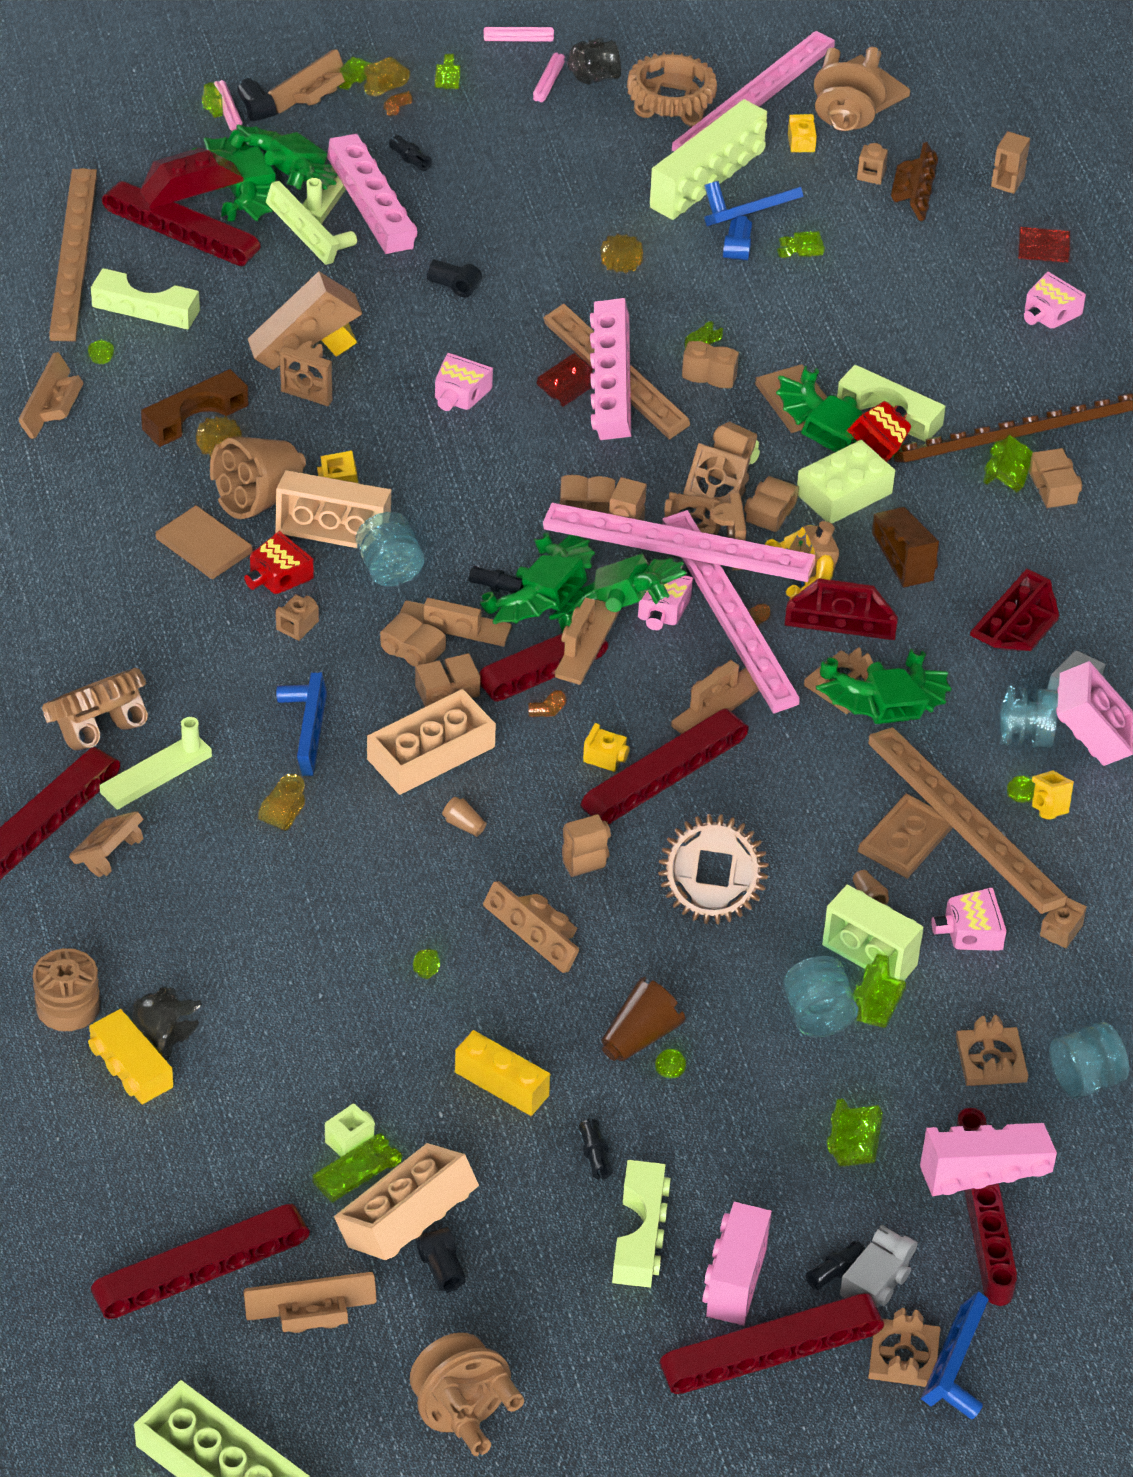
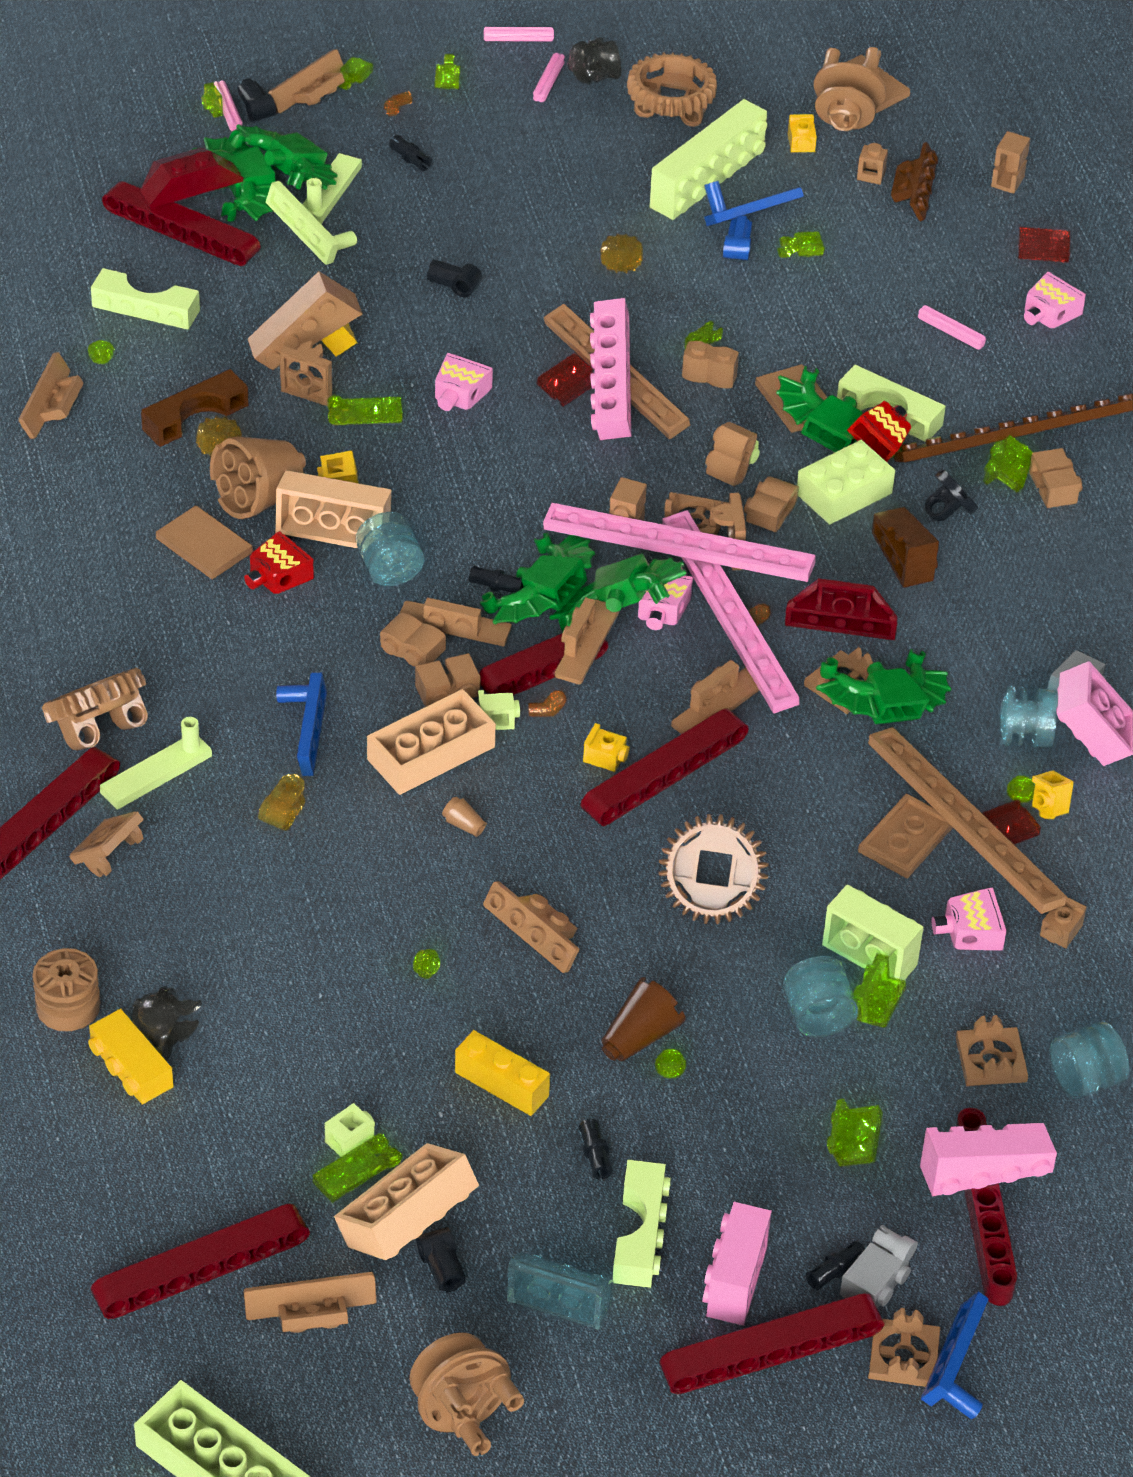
(73, 255): medium nougat plate -> none
(301, 612): medium nougat brick -> none
(364, 410): none -> clear neon green plate
(371, 193): bright pink brick -> none
(385, 76): clear yellow piece -> none
(500, 708): none -> yellowish green brick
(559, 1290): none -> clear light blue slope
(585, 845): medium nougat brick -> none
(587, 493): medium nougat brick -> none
(697, 471): medium nougat piece -> none
(769, 81): bright pink plate -> none
(815, 541): torso -> none
(870, 886): medium nougat cone -> none
(951, 495): none -> black tile
(952, 327): none -> bright pink axle
(1013, 821): none -> clear red plate
(1020, 615): dark red wedge -> none

